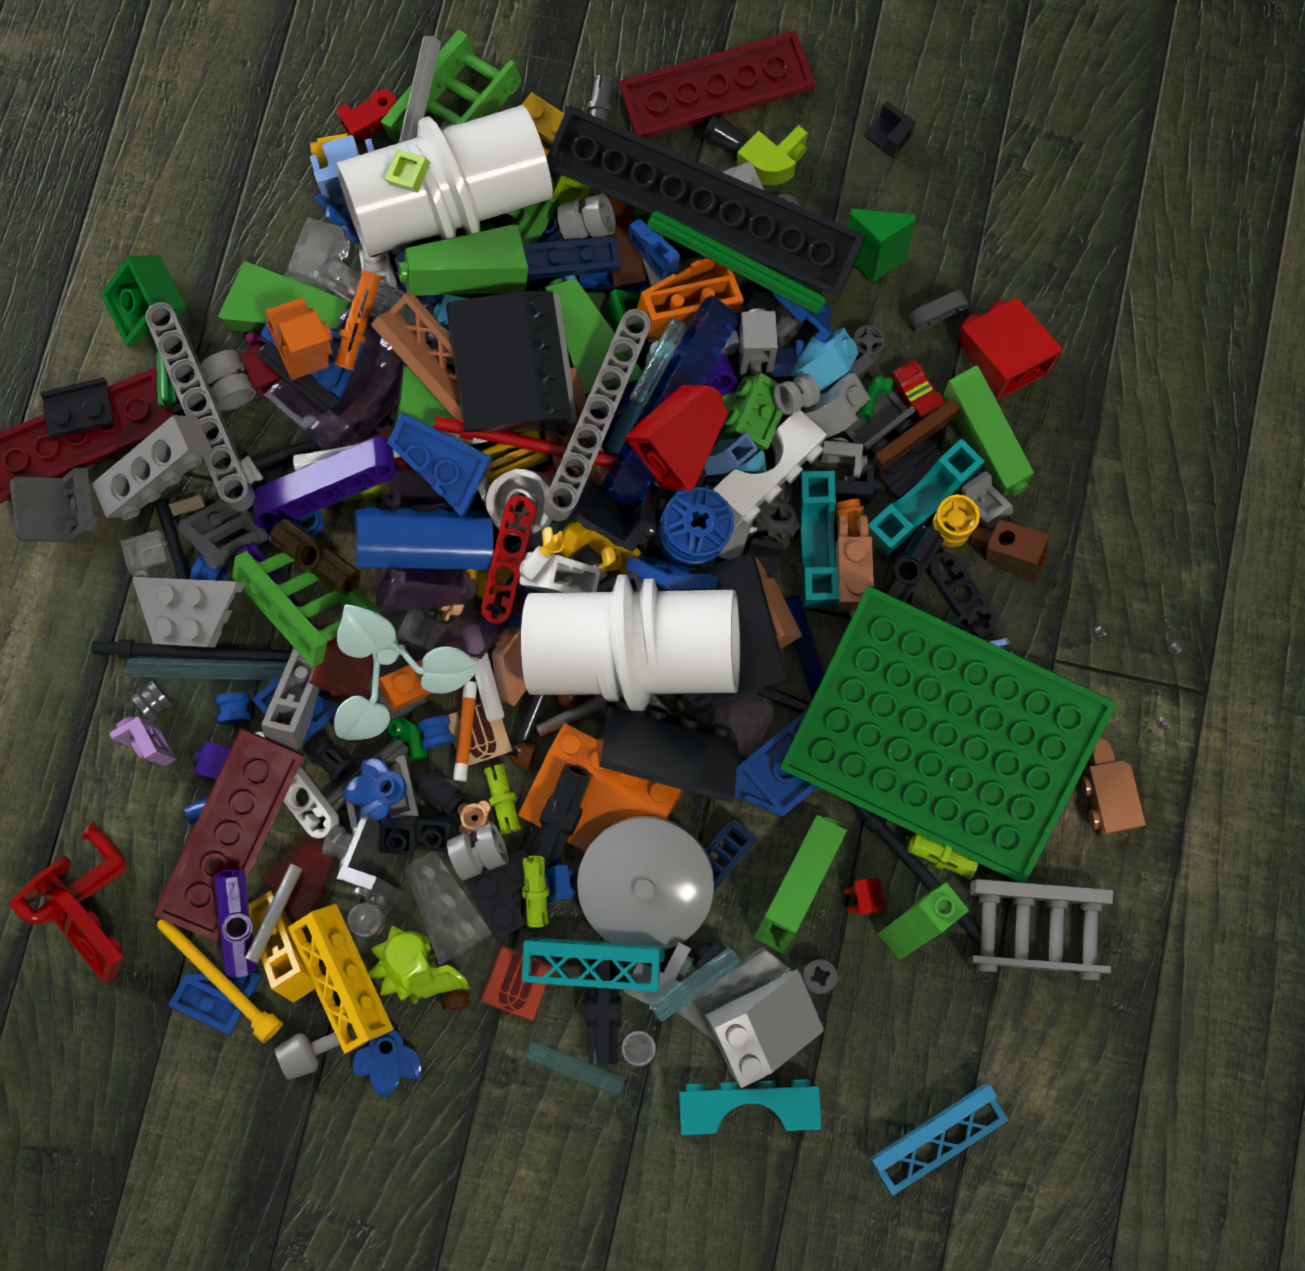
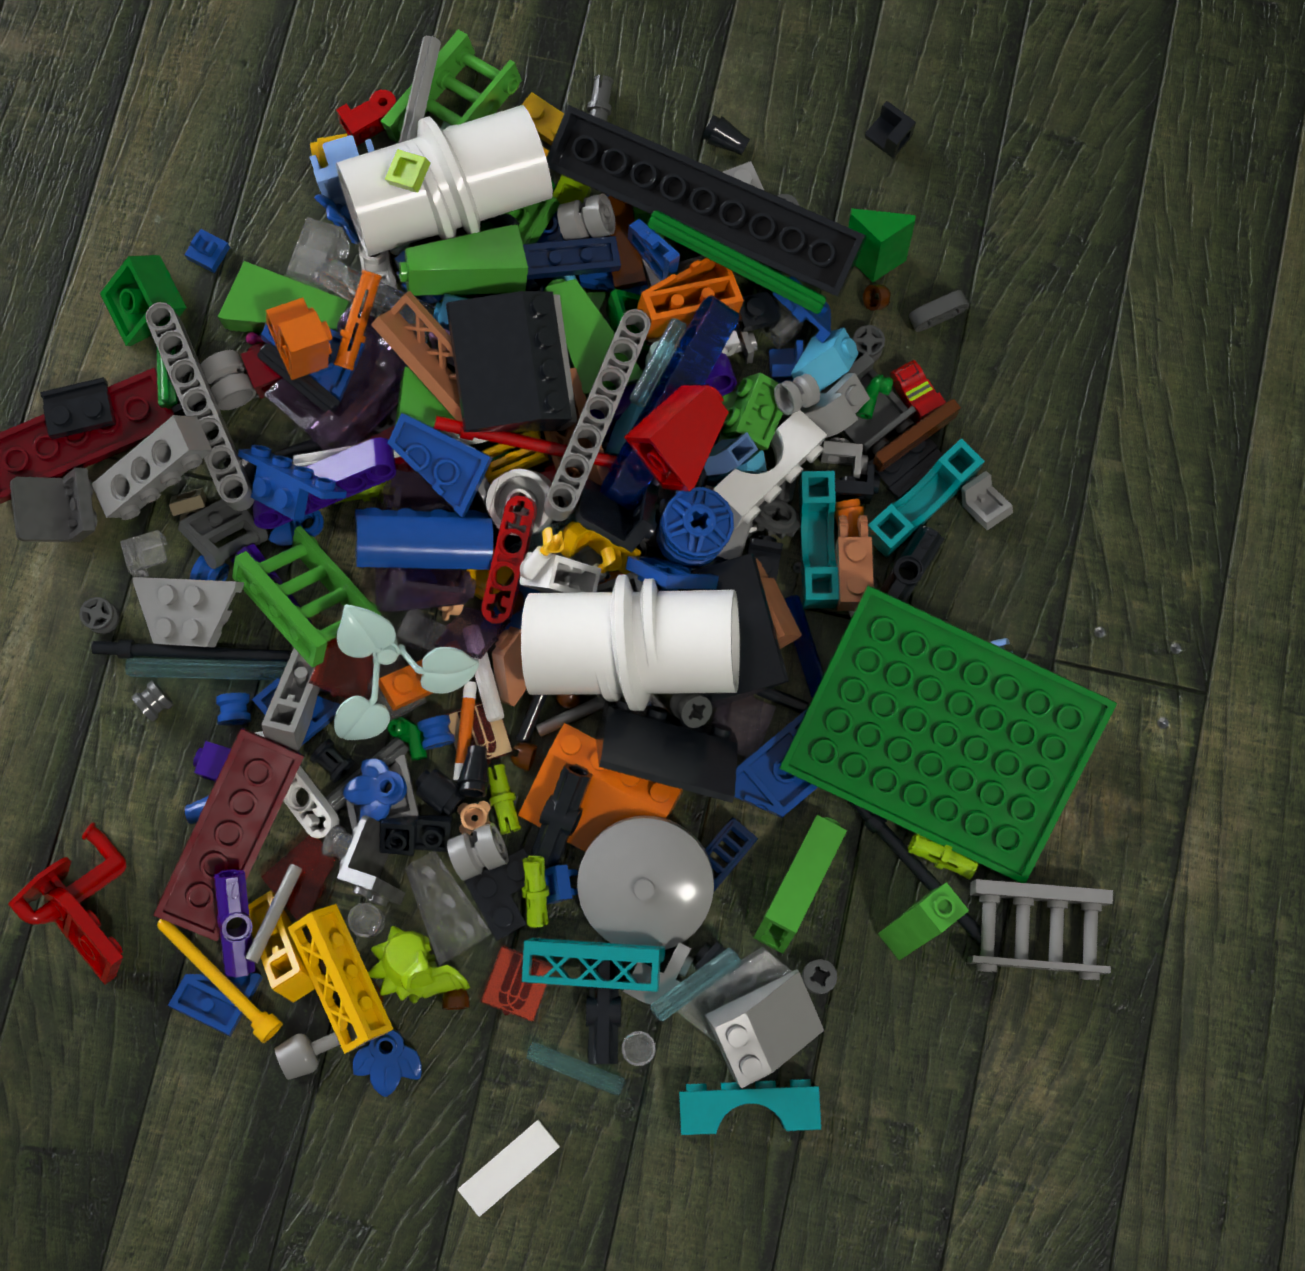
(94, 610): none -> dark grey wheel
(144, 738): lavender bracket -> none
(173, 540): black bar -> none
(207, 250): none -> blue tile
(285, 485): none -> blue bracket
(328, 565): dark brown piece -> none
(474, 776): none -> black cone
(508, 1168): none -> white tile
(682, 704): none -> dark grey wheel
(716, 85): dark red plate -> none
(757, 343): light grey slope -> none
(772, 162): lime brick -> none
(869, 897): red tile -> none
(874, 303): none -> reddish brown hinge
(933, 1127): dark azure fence -> none
(956, 520): yellow wheel -> none
(965, 611): black beam -> none
(988, 432): bright green slope -> none
(1008, 346): red slope -> none
(1013, 548): reddish brown torso -> none
(1111, 792): nougat hinge -> none

